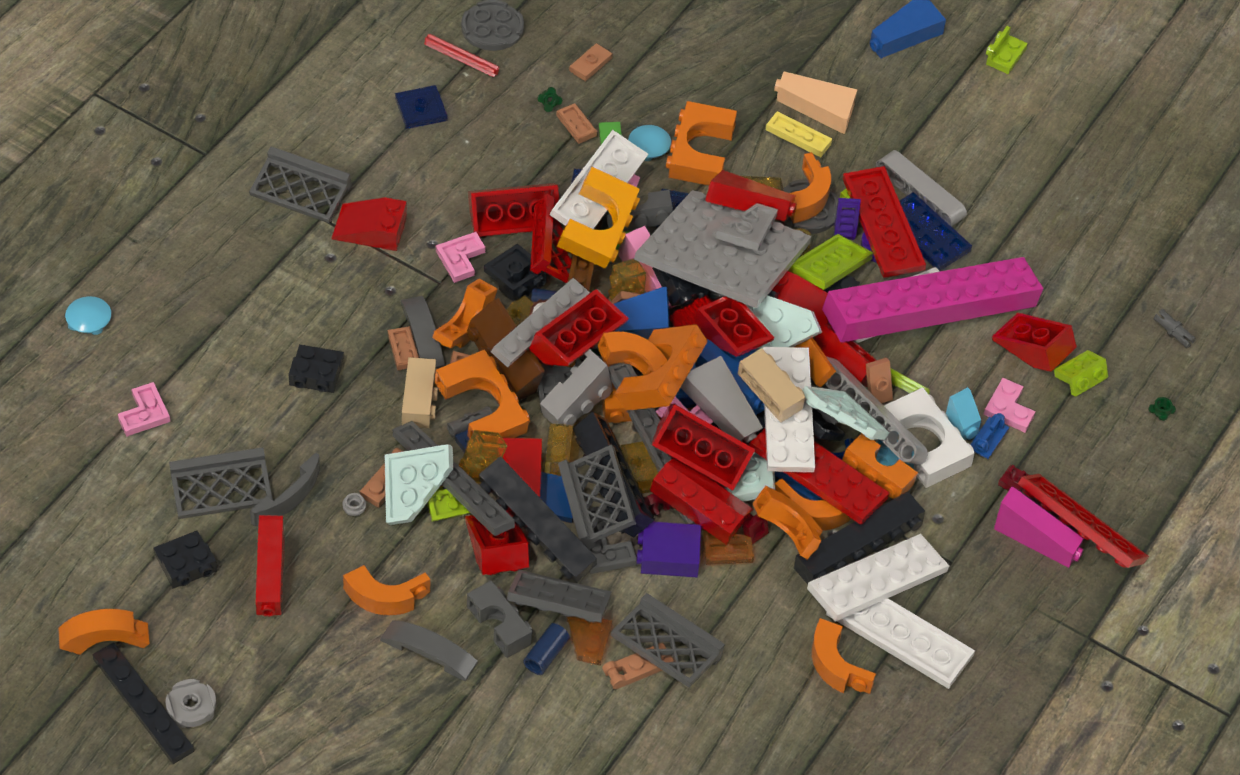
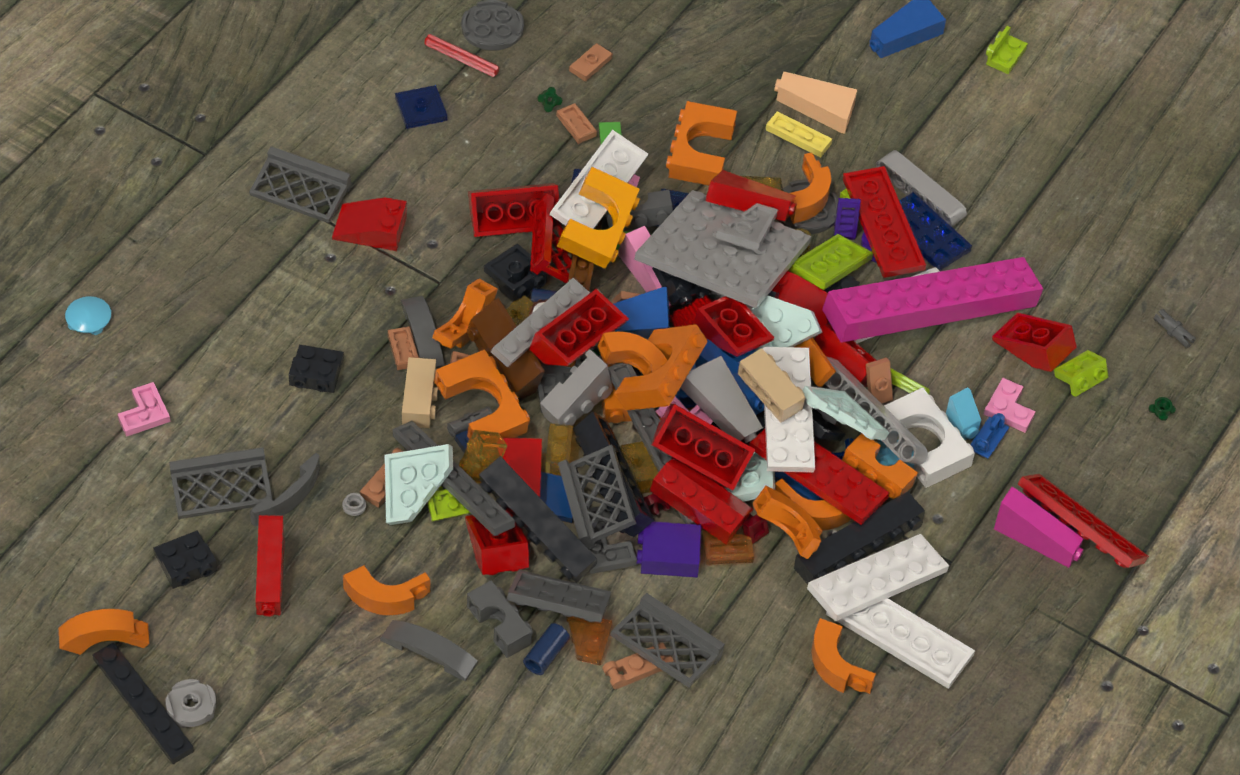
(456, 253): bright pink plate -> none
(627, 277): clear yellow brick -> none
(651, 140): medium azure dish -> none
(1011, 478): dark red tile -> none

